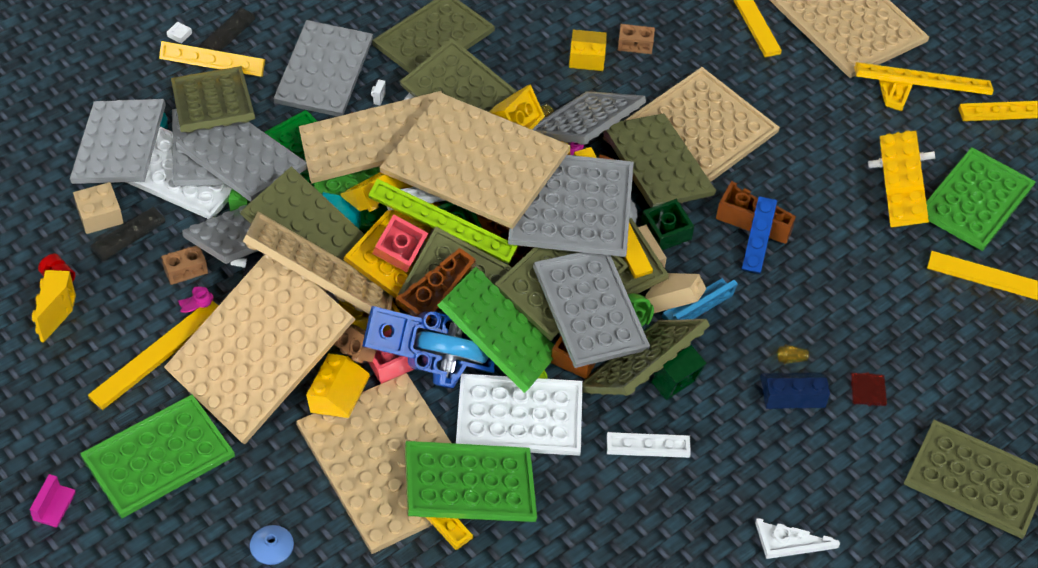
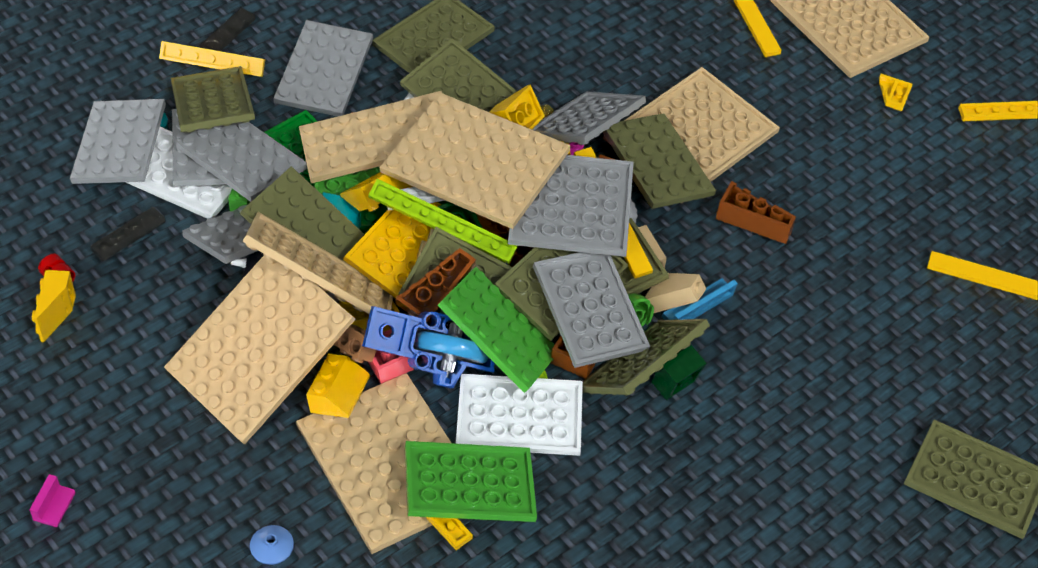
(98, 208): tan brick -> none
(150, 358): yellow tile -> none
(157, 455): bright green plate -> none
(179, 32): white plate -> none
(184, 264): medium nougat brick -> none
(200, 298): dark pink plate -> none
(378, 92): white plate -> none
(400, 243): coral brick -> none
(588, 50): yellow slope -> none
(636, 38): medium nougat brick -> none
(648, 444): white plate -> none
(668, 224): dark green brick -> none
(759, 235): blue plate -> none
(786, 541): white wing -> none
(791, 354): clear yellow cone -> none
(795, 390): dark blue slope -> none
(868, 389): clear red piece -> none
(903, 178): yellow piece -> none
(923, 78): yellow tile -> none
(977, 198): bright green plate -> none

